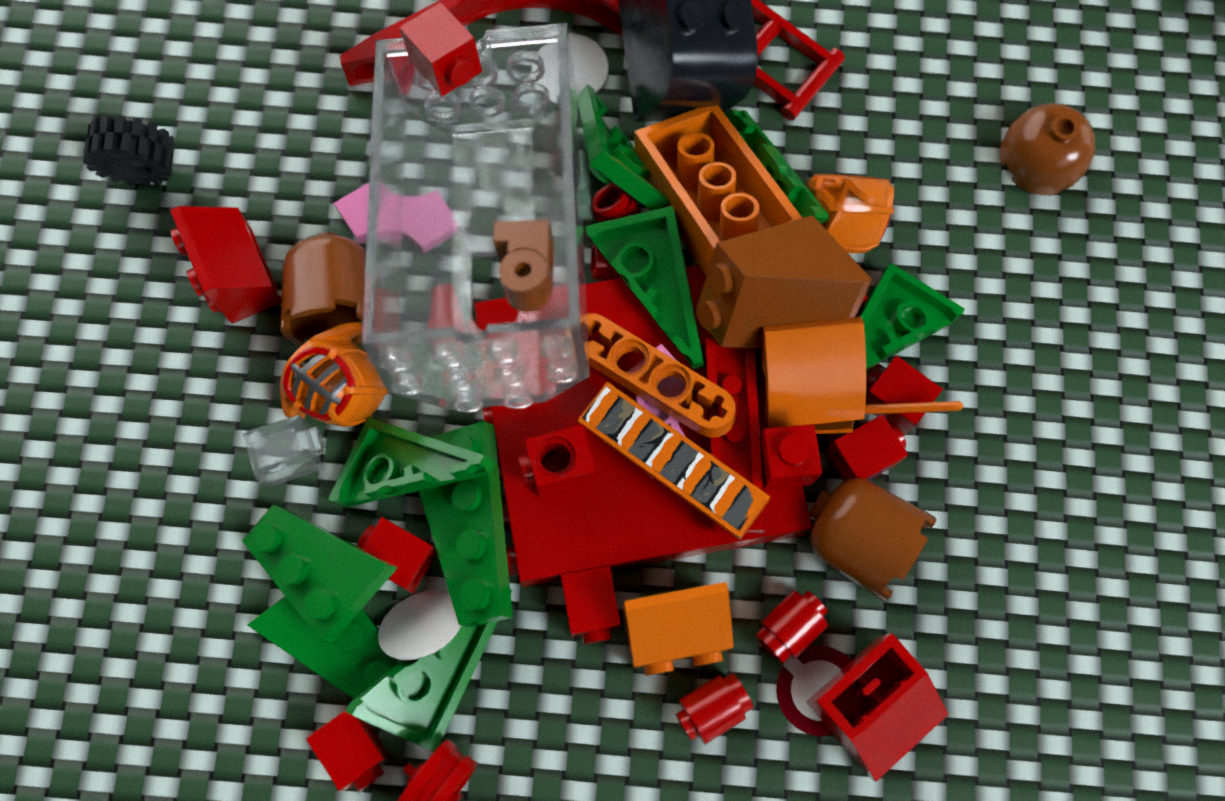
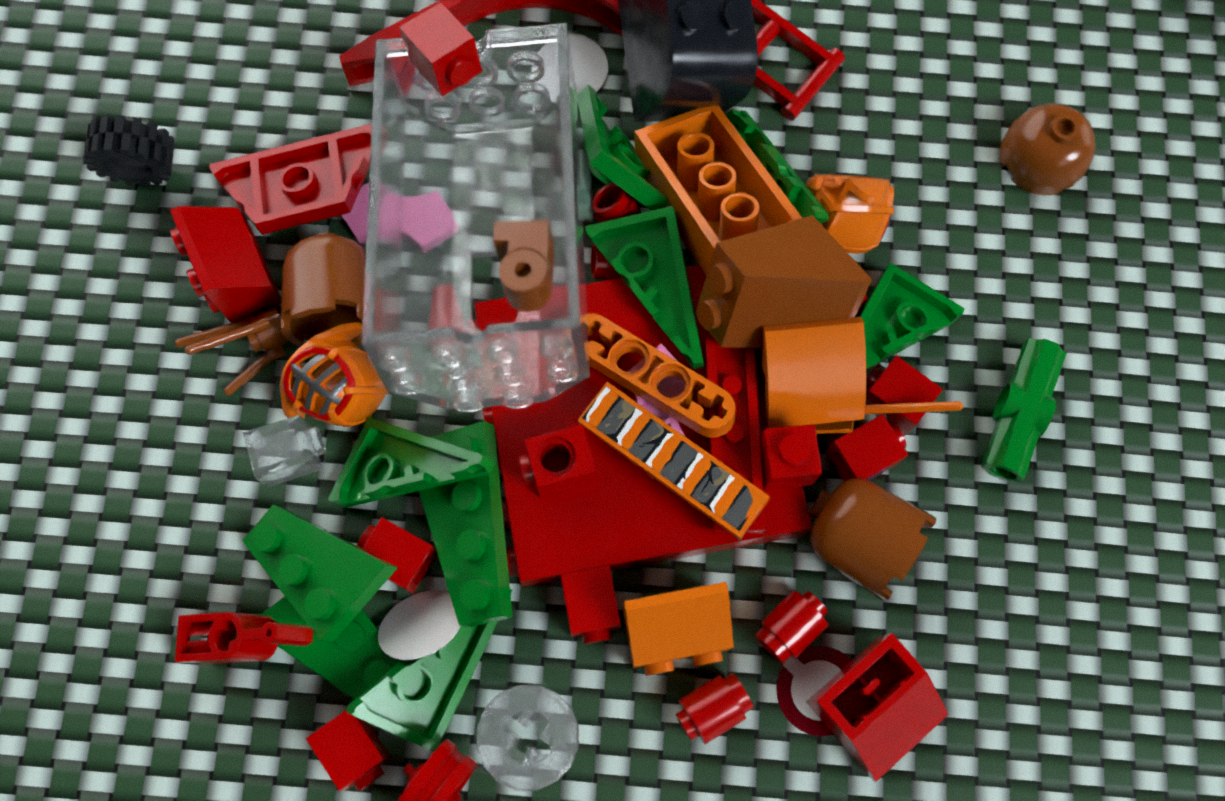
(235, 637): none -> red piece
(262, 332): none -> dark orange plant
(299, 179): none -> red wing
(499, 744): none -> clear piece
(1024, 409): none -> green piece

